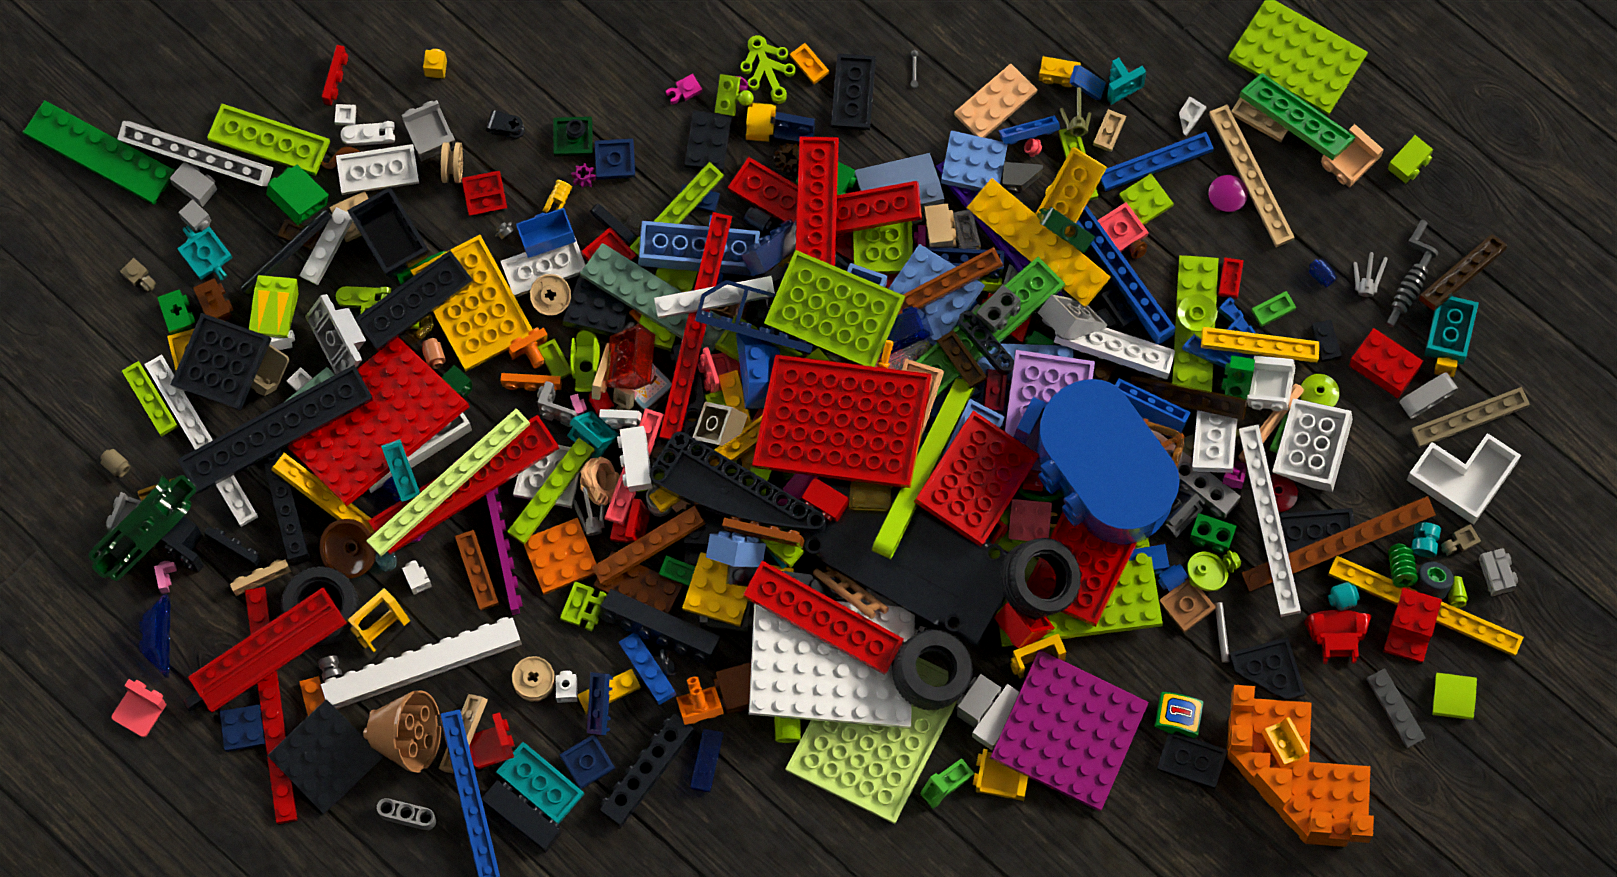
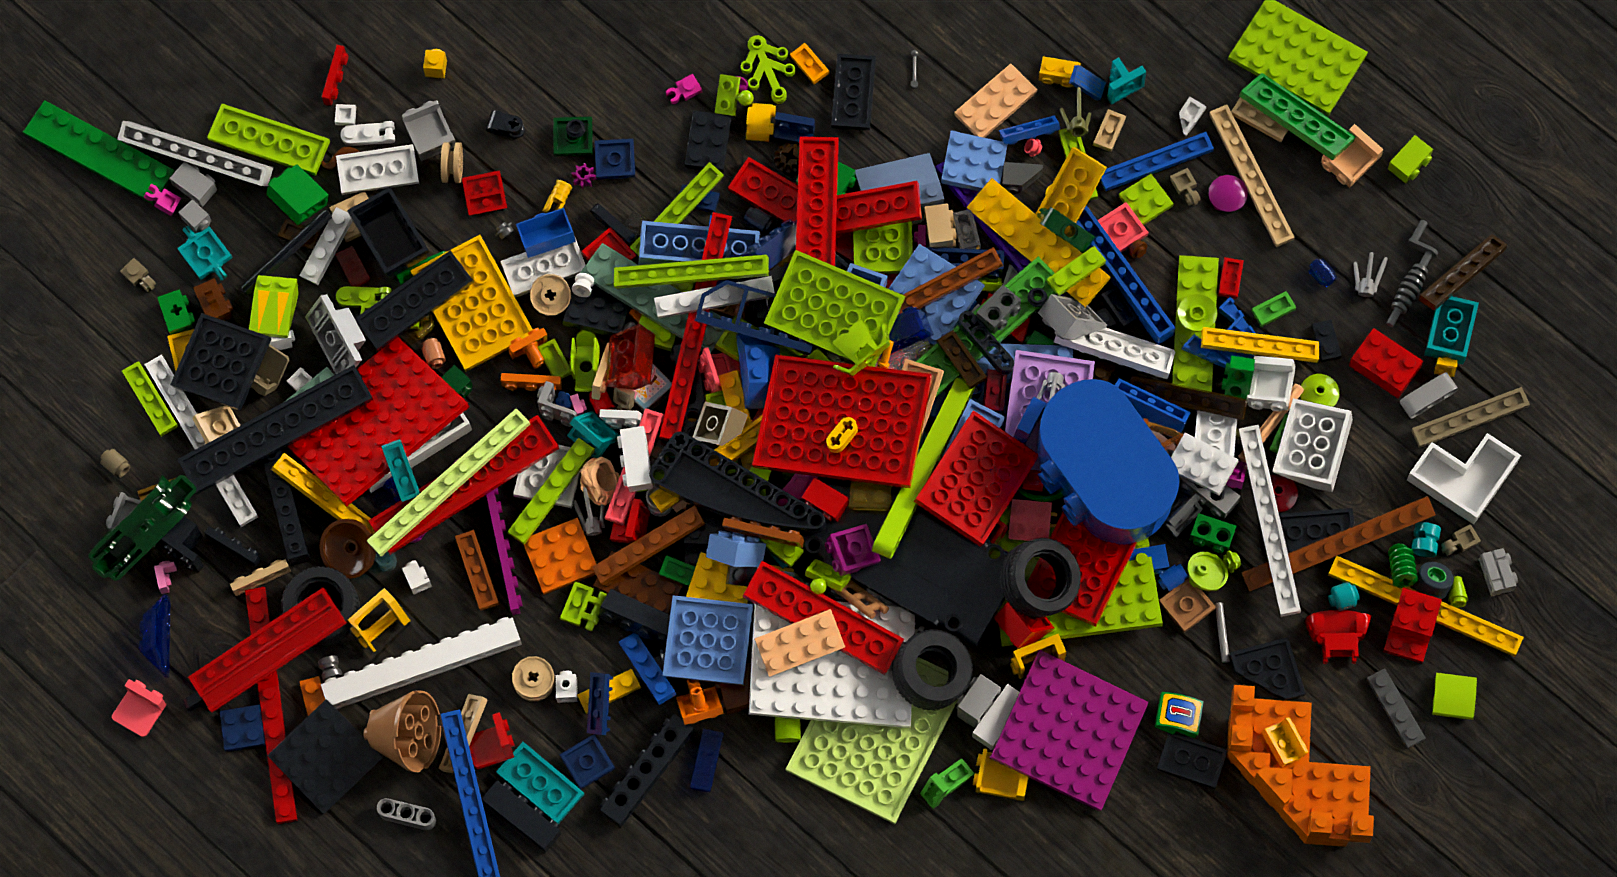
(165, 200): none -> dark pink plate
(215, 423): none -> tan plate
(352, 267): none -> clear red plate
(564, 400): none -> blue plant
(583, 285): none -> white wheel
(691, 271): none -> lime plate
(708, 640): none -> medium blue plate
(799, 643): none -> light nougat plate
(823, 576): none -> lime plate
(838, 432): none -> yellow beam
(851, 550): none -> magenta plate
(860, 346): none -> lime piece
(1037, 292): none -> black plate
(1053, 384): none -> light grey plant
(1076, 271): none -> lime plate
(1184, 182): none -> dark tan plate
(1203, 463): none -> white plate

